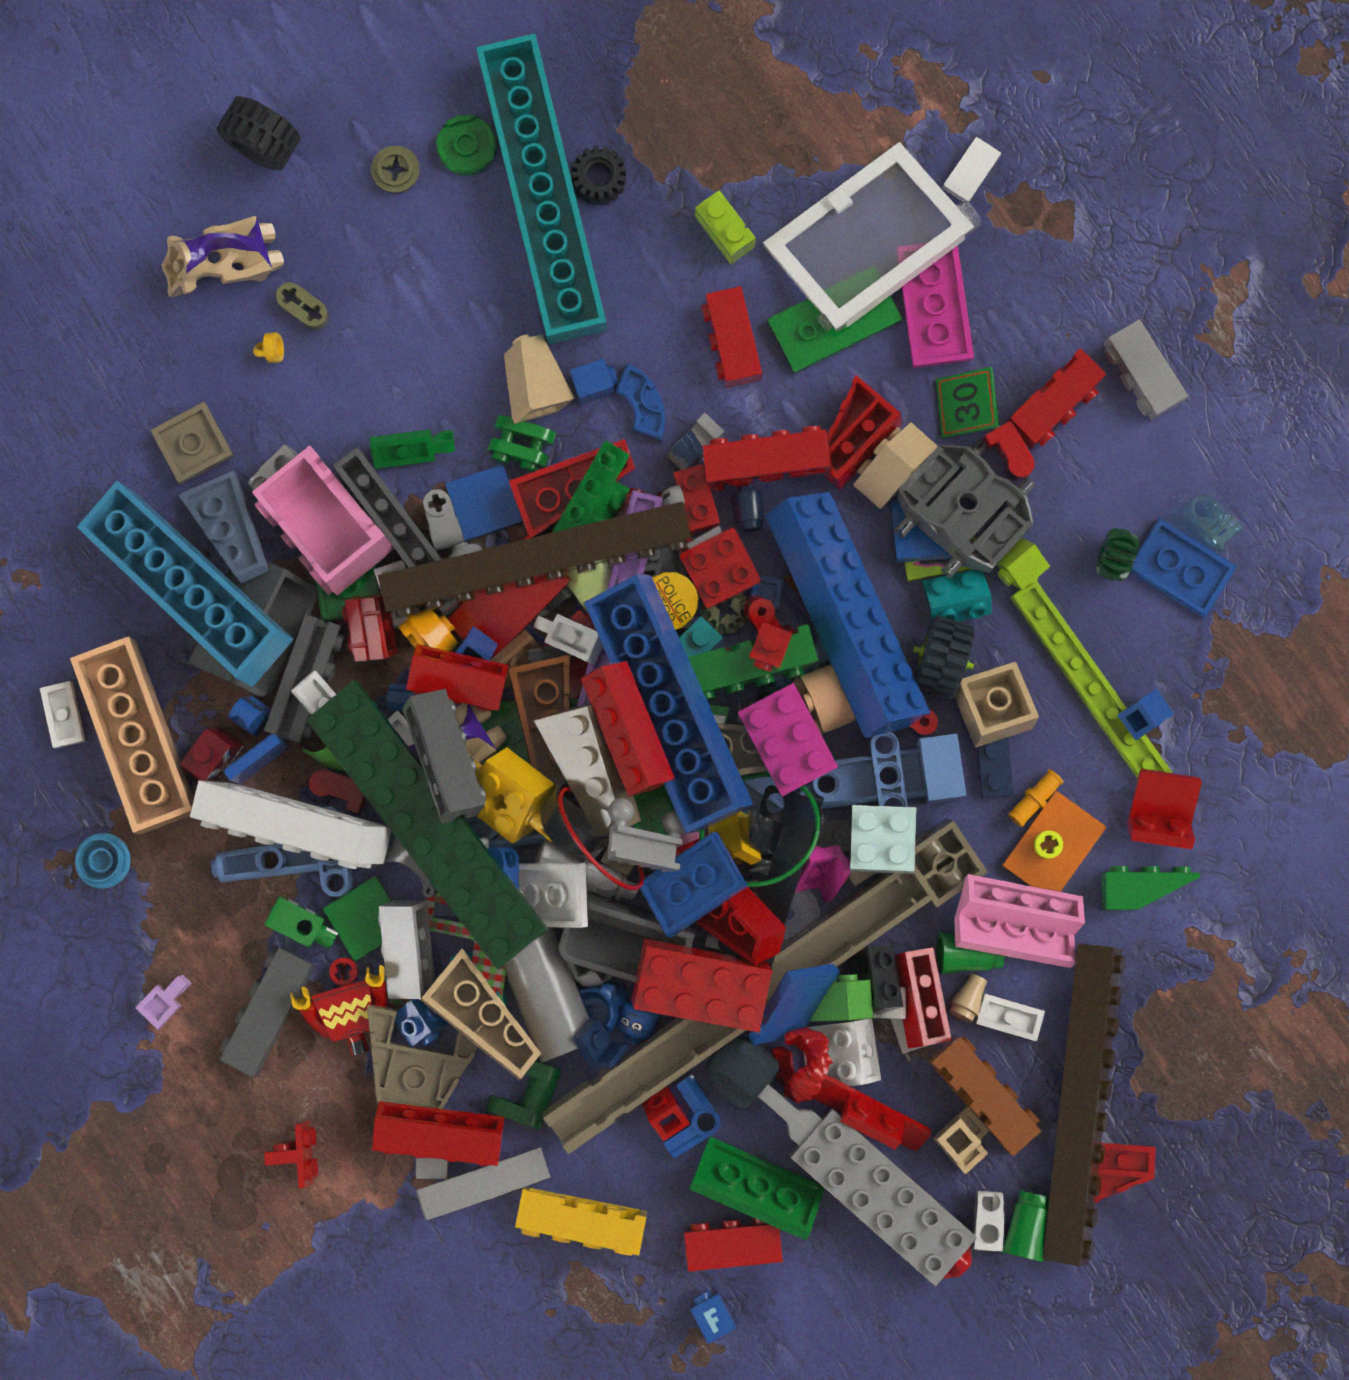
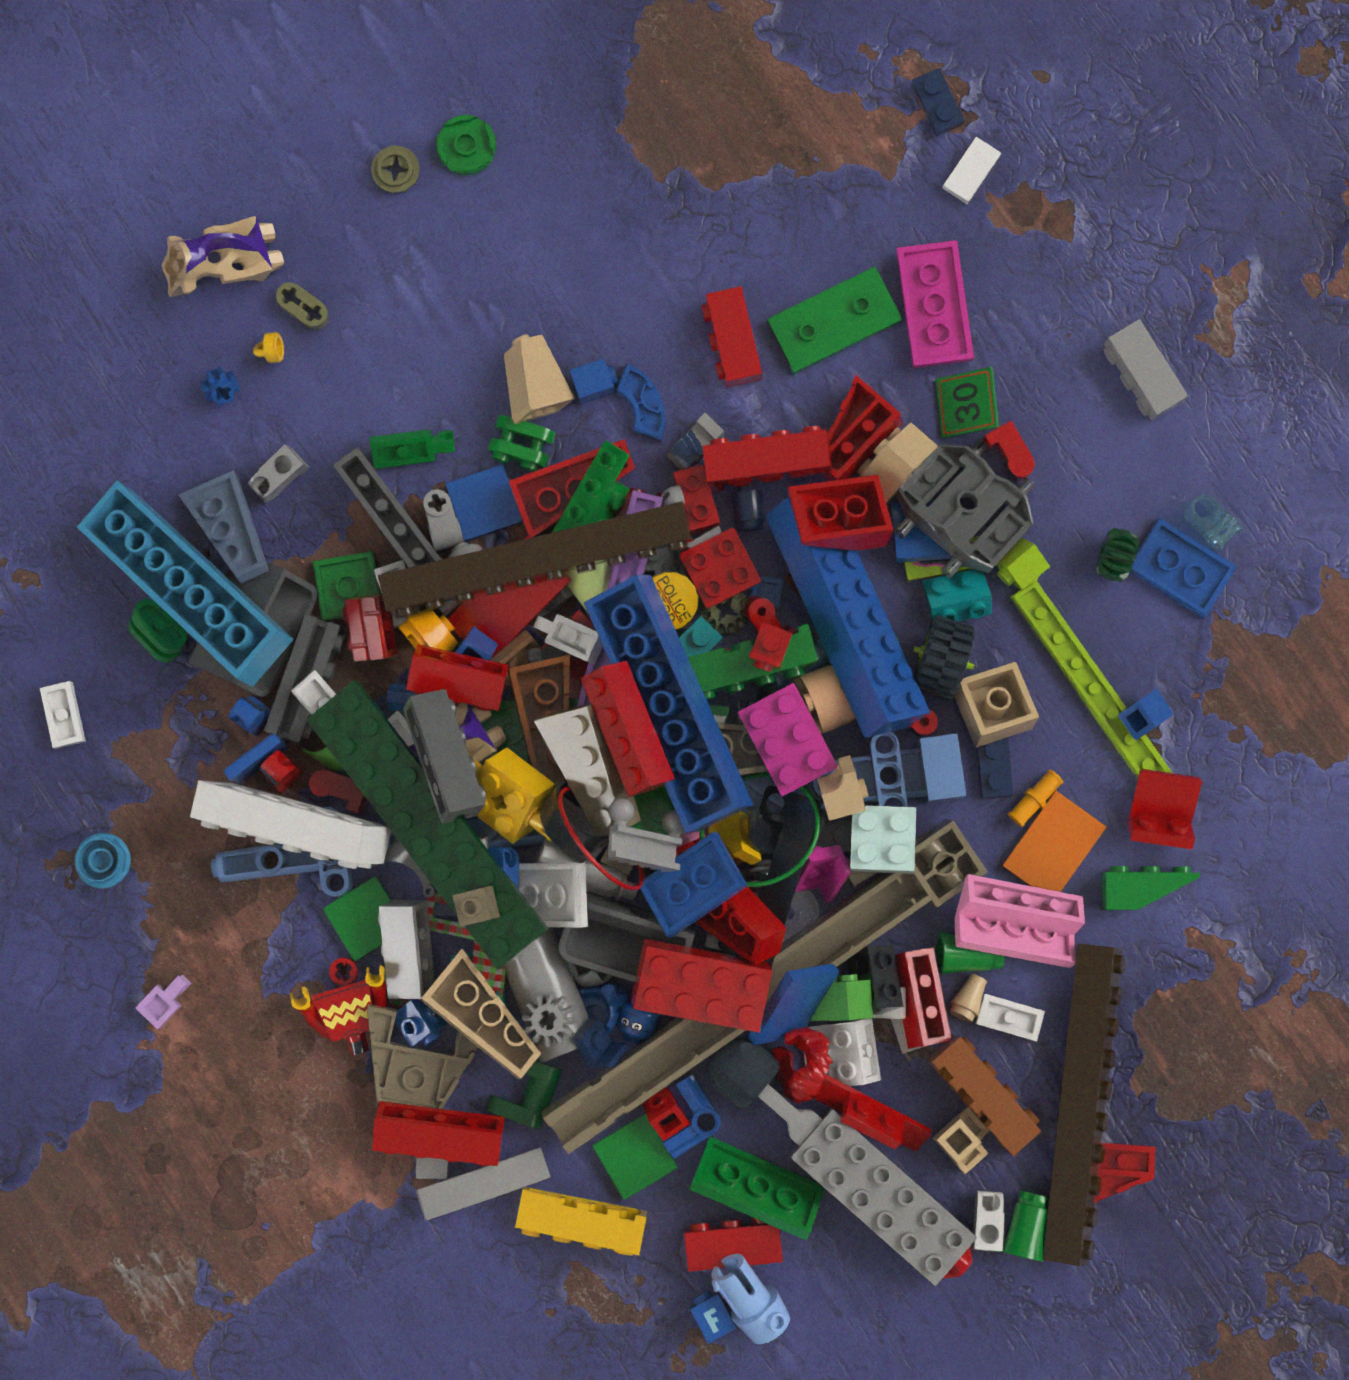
(134, 735): light nougat brick -> none
(157, 631): none -> green brick
(192, 443): dark tan plate -> none
(211, 755): dark red torso -> none
(219, 386): none -> blue gear
(258, 133): black tyre -> none
(267, 1011): dark grey brick -> none
(280, 771): none -> red leg
(288, 913): green torso -> none
(298, 1152): red bracket -> none
(322, 521): bright pink windscreen -> none
(476, 906): none -> dark tan brick
(542, 189): teal brick -> none
(559, 1024): none -> light grey gear
(599, 157): black tyre -> none
(634, 1156): none -> green tile
(725, 227): lime brick -> none
(754, 1306): none -> light blue piece
(842, 513): none -> red slope
(842, 790): none -> tan brick
(870, 237): door -> none
(937, 102): none -> dark blue plate
(1040, 838): neon yellow bush -> none
(1058, 399): red wedge -> none

